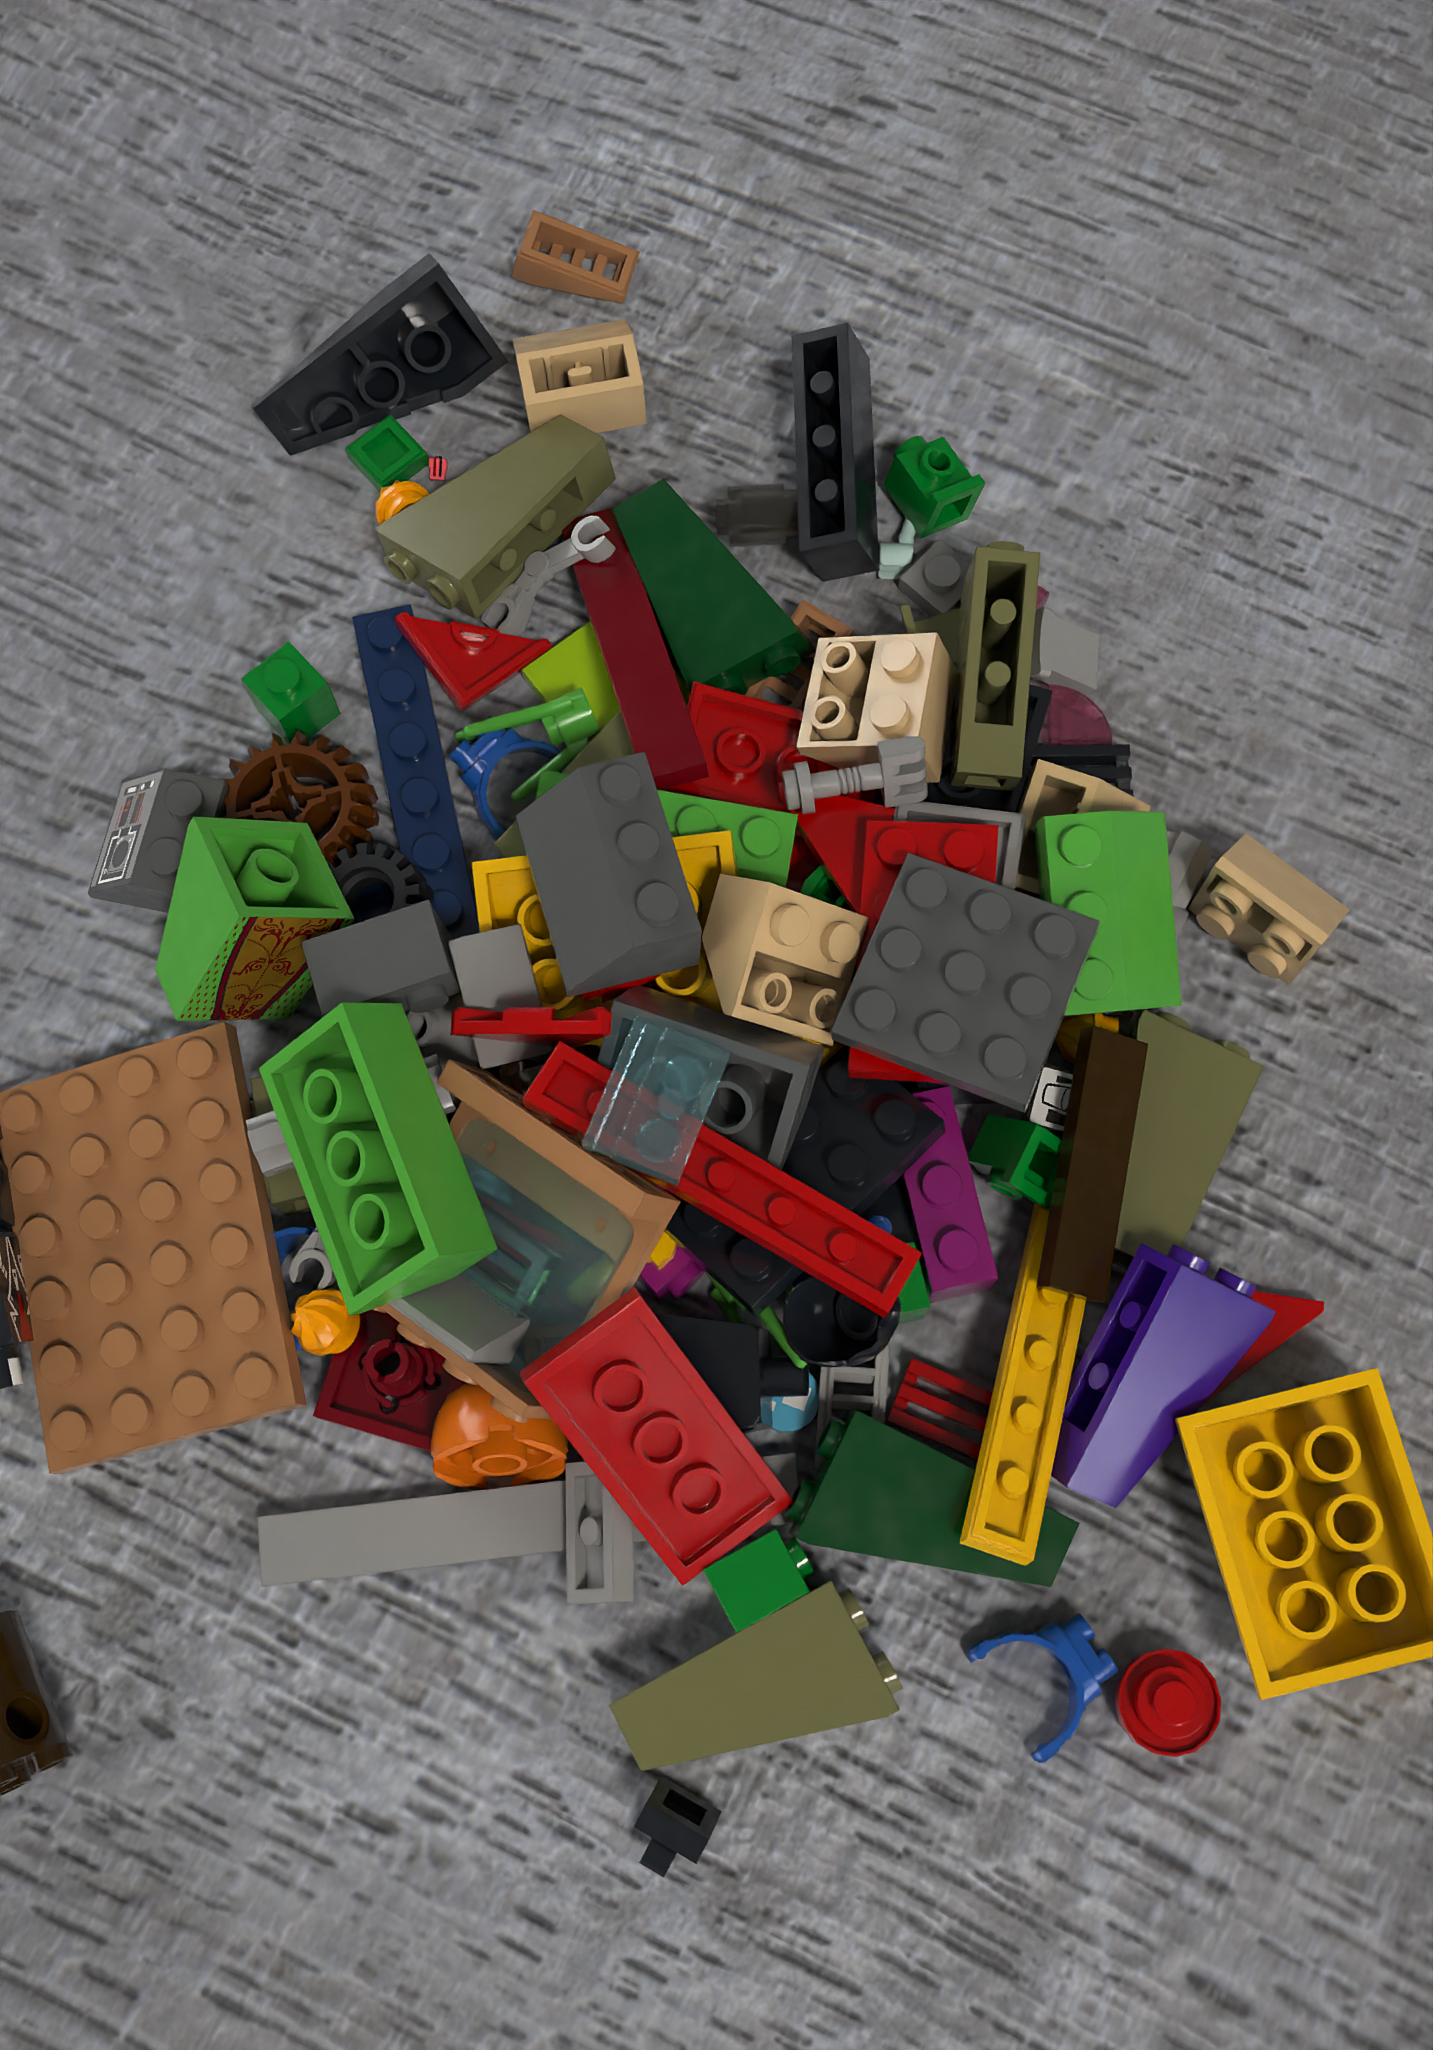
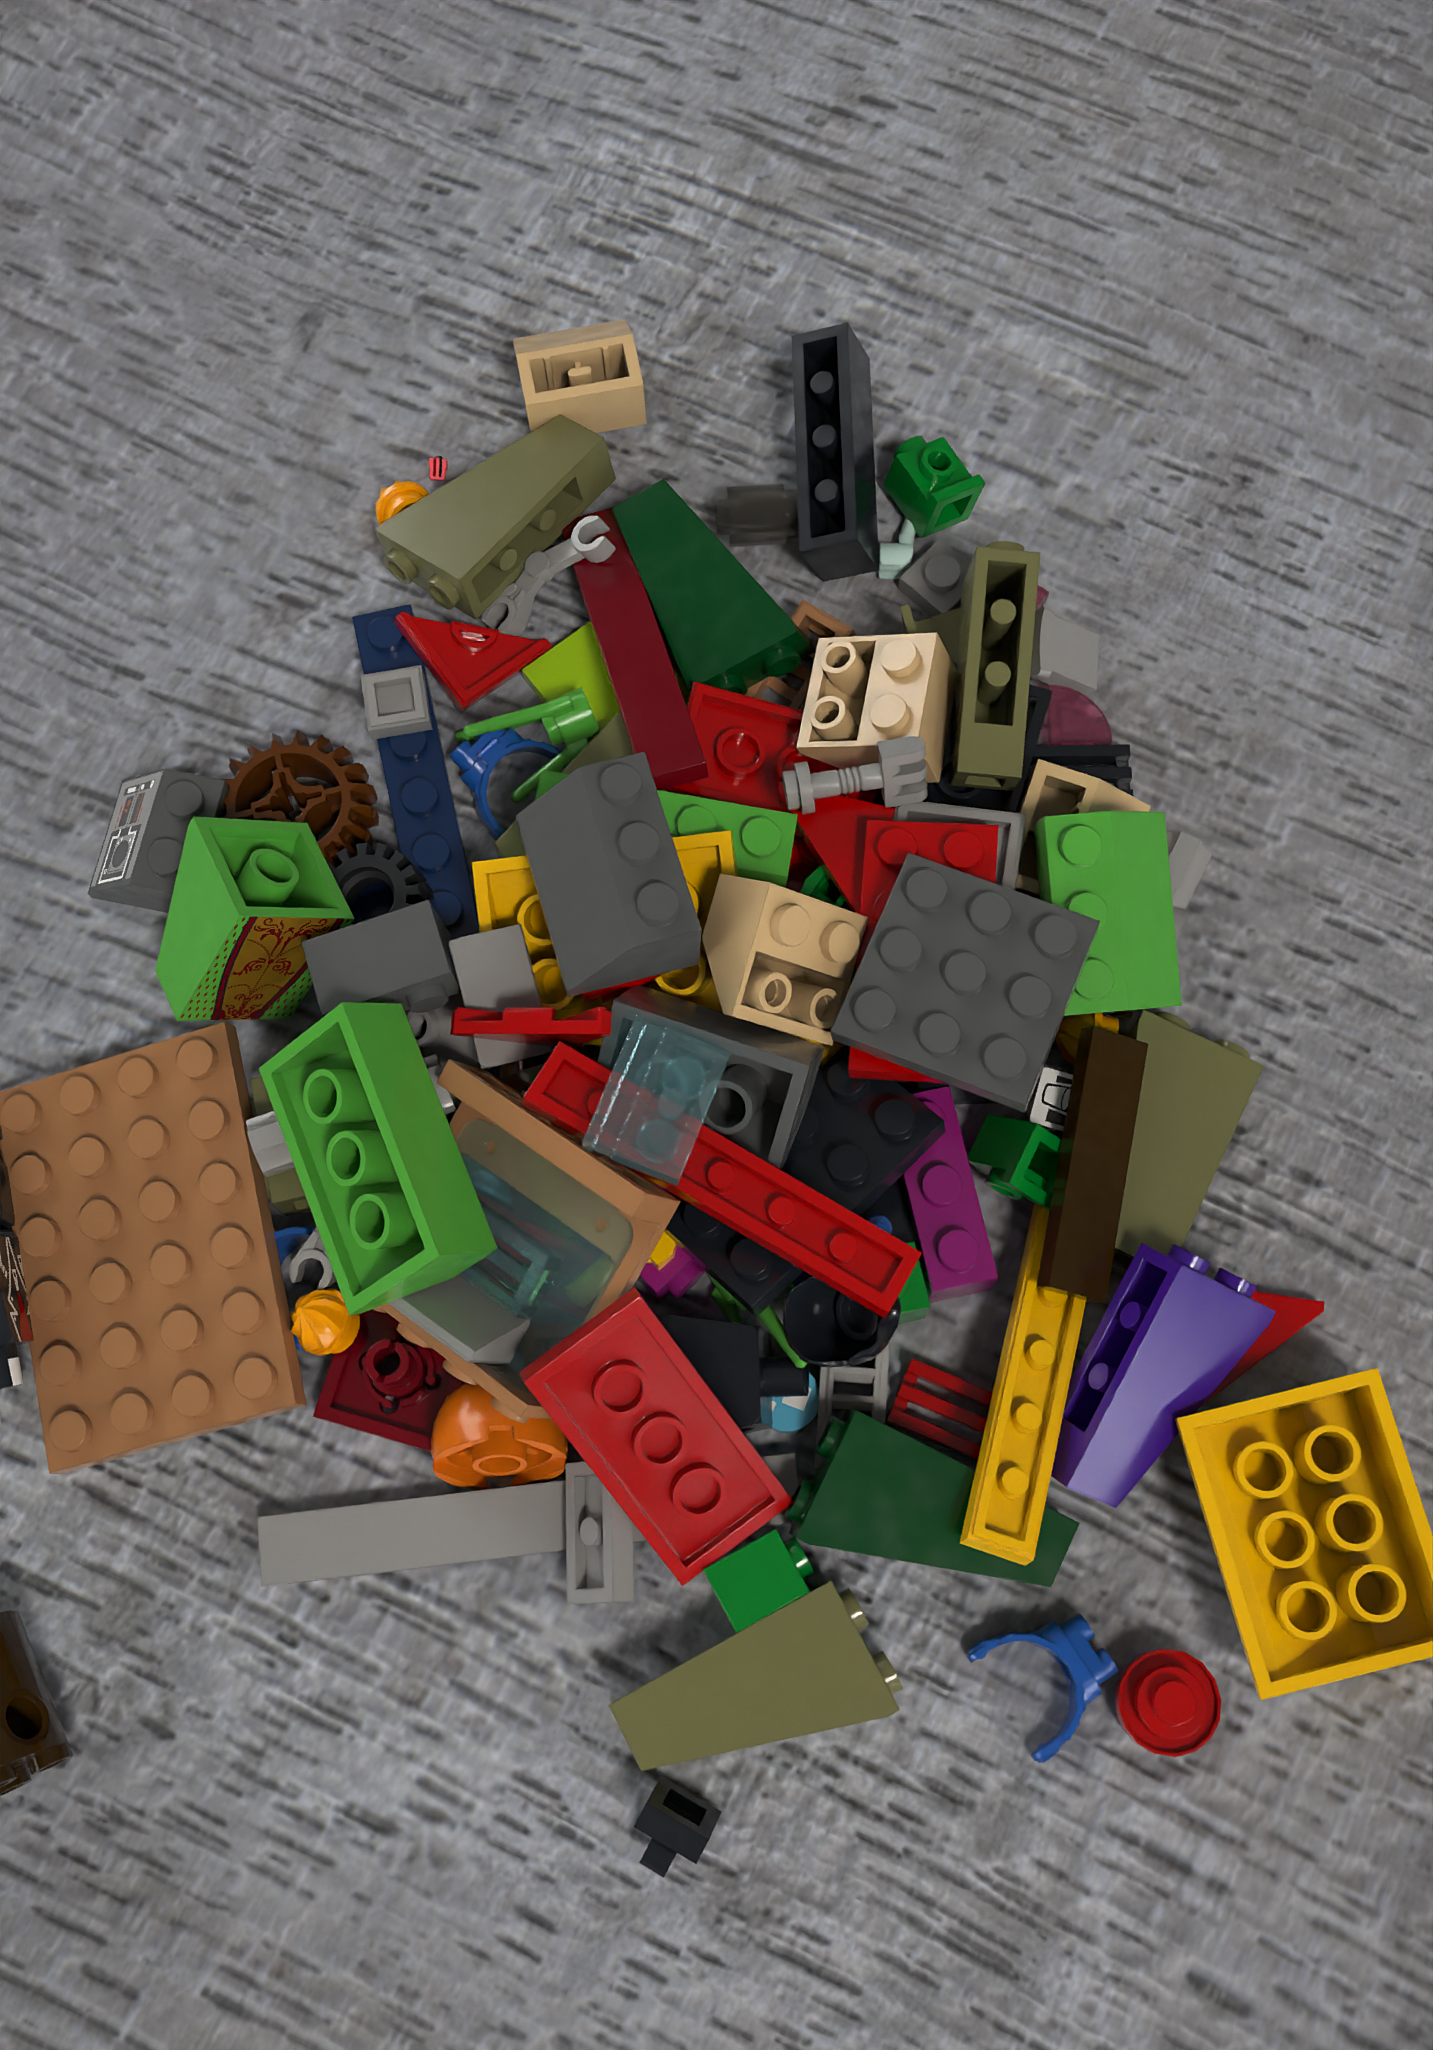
(291, 693): green brick -> none
(387, 454): green tile -> none
(391, 357): black wedge -> none
(396, 702): none -> light grey tile
(552, 273): medium nougat slope -> none
(1266, 909): tan slope -> none

